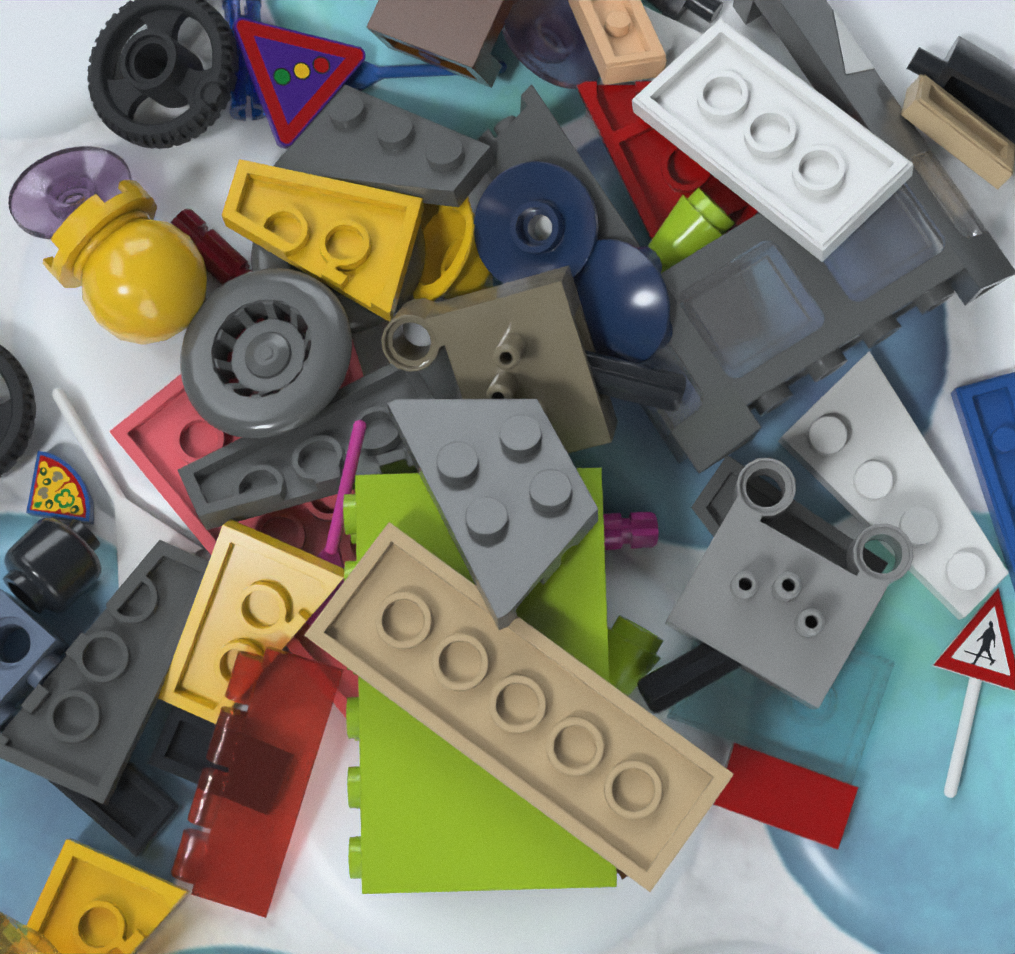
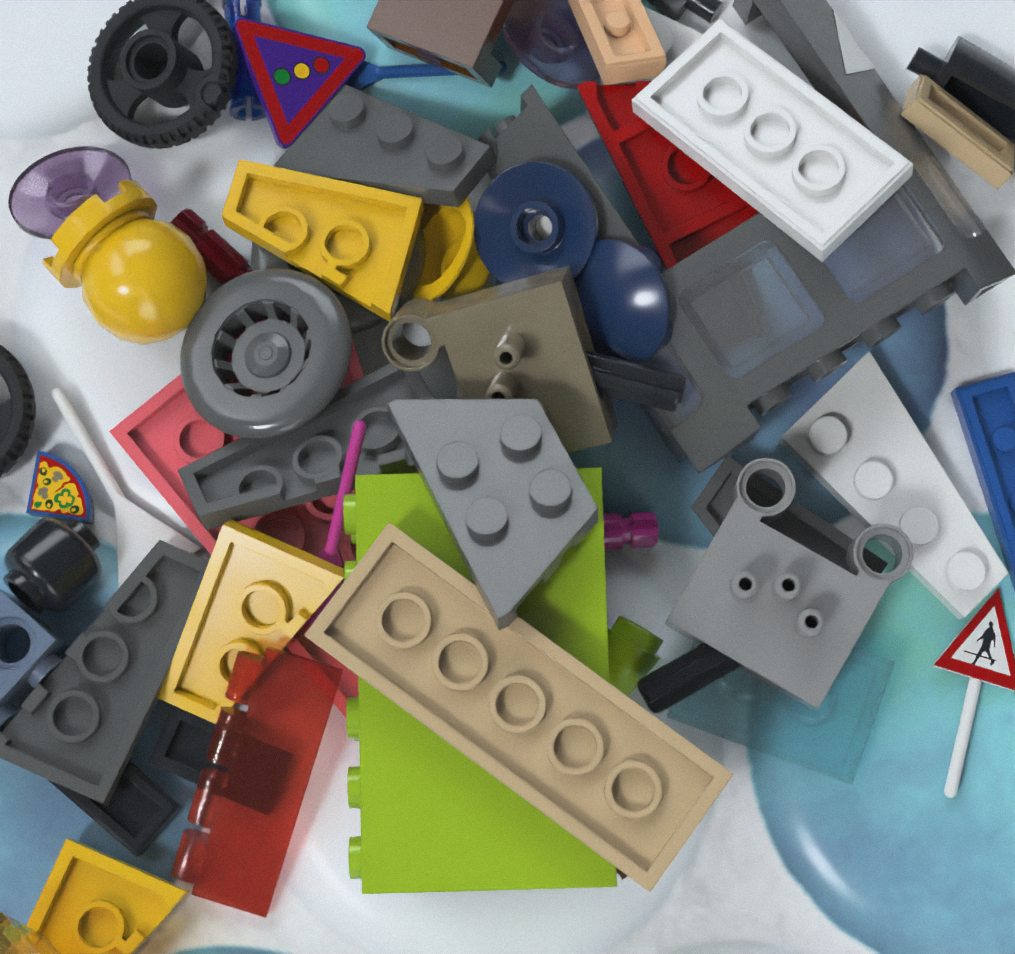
(689, 228): lime cone -> none
(787, 796): red tile -> none

